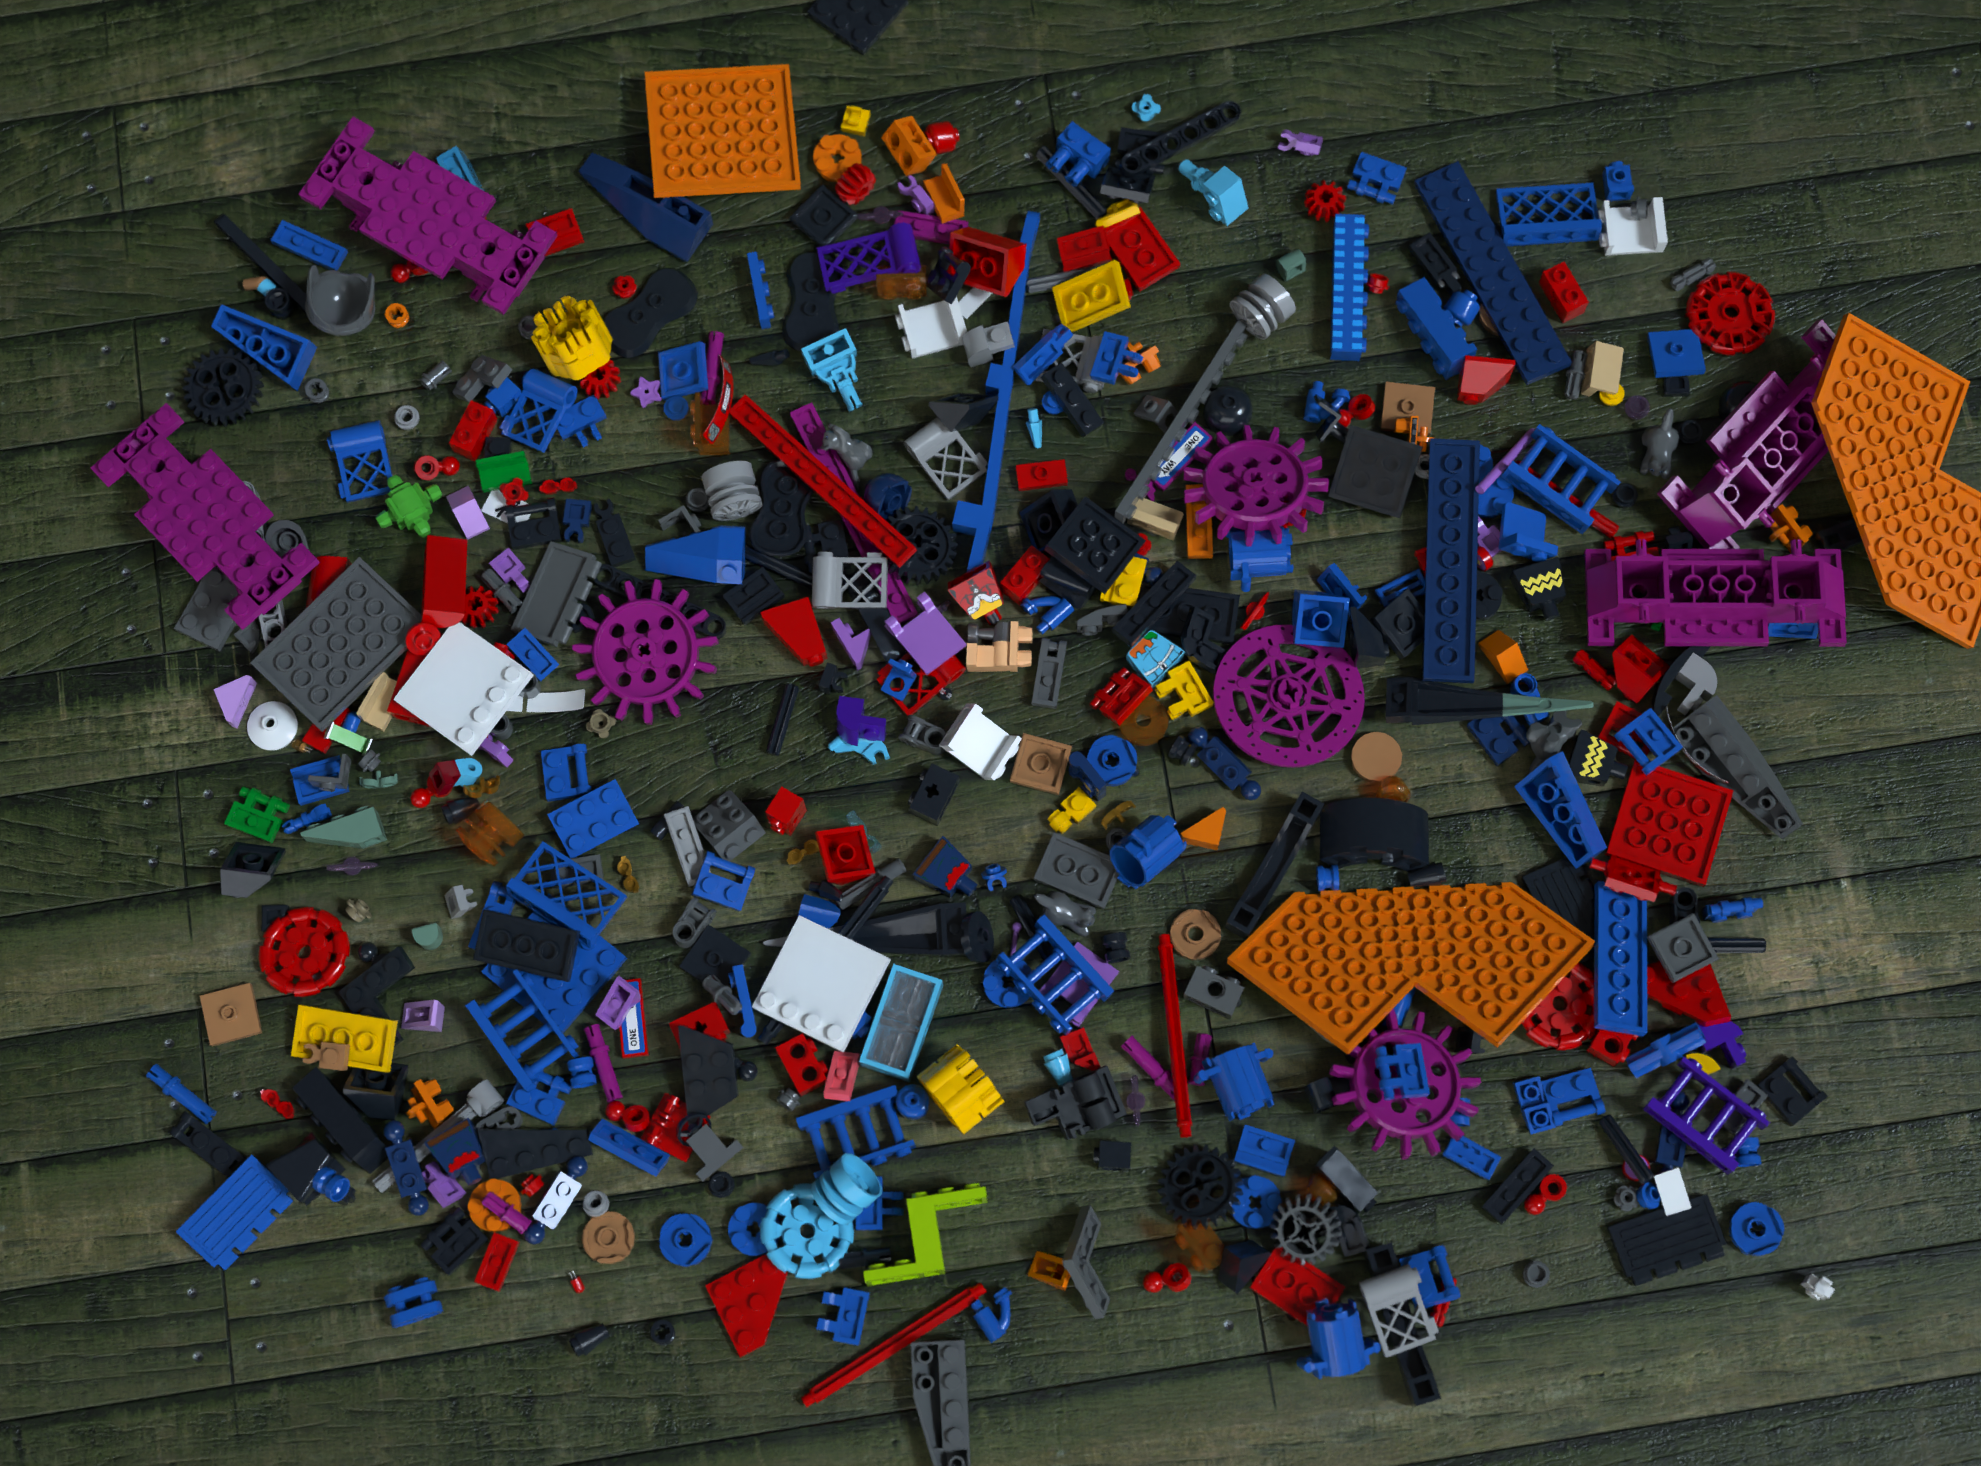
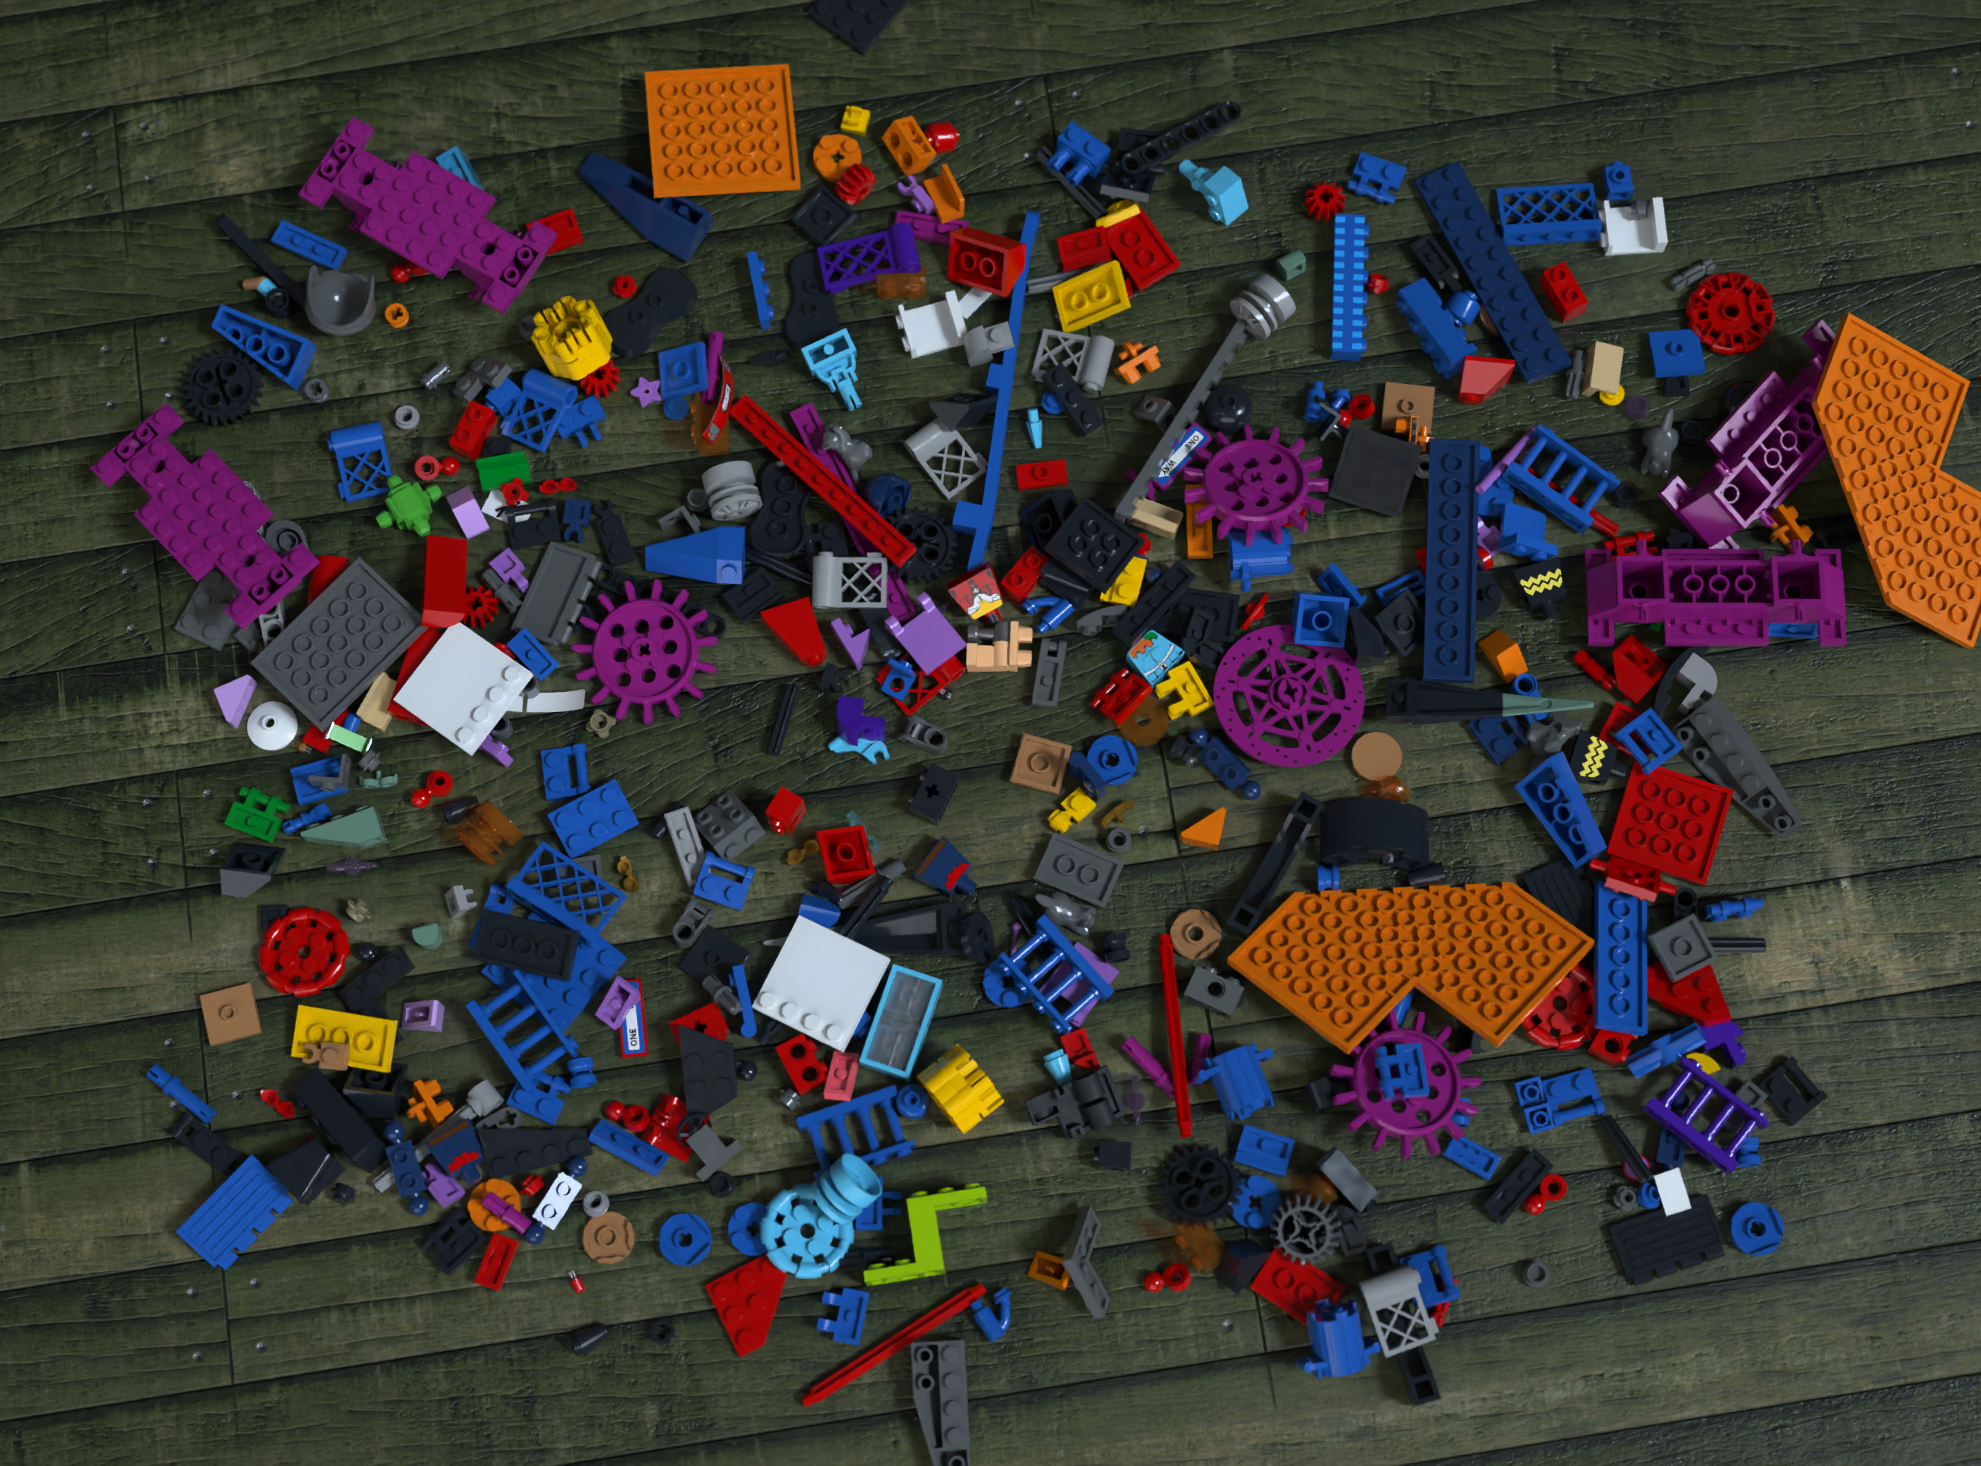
(332, 1185): blue wheel -> none
(421, 1290): blue brick -> none
(422, 638): red piece -> none
(454, 773): leg -> none
(489, 787): pearl gold piece -> none
(599, 1052): magenta pin -> none
(880, 215): clear purple piece -> none
(943, 281): black plate -> none
(980, 743): white panel -> none
(994, 872): blue plate -> none
(1042, 354): blue hinge -> none
(1110, 357): blue hinge -> none
(1146, 115): medium azure plate -> none
(1146, 850): blue container -> none
(1305, 143): medium lavender plate -> none
(1690, 758): sticker -> none
(1817, 1287): white plate -> none

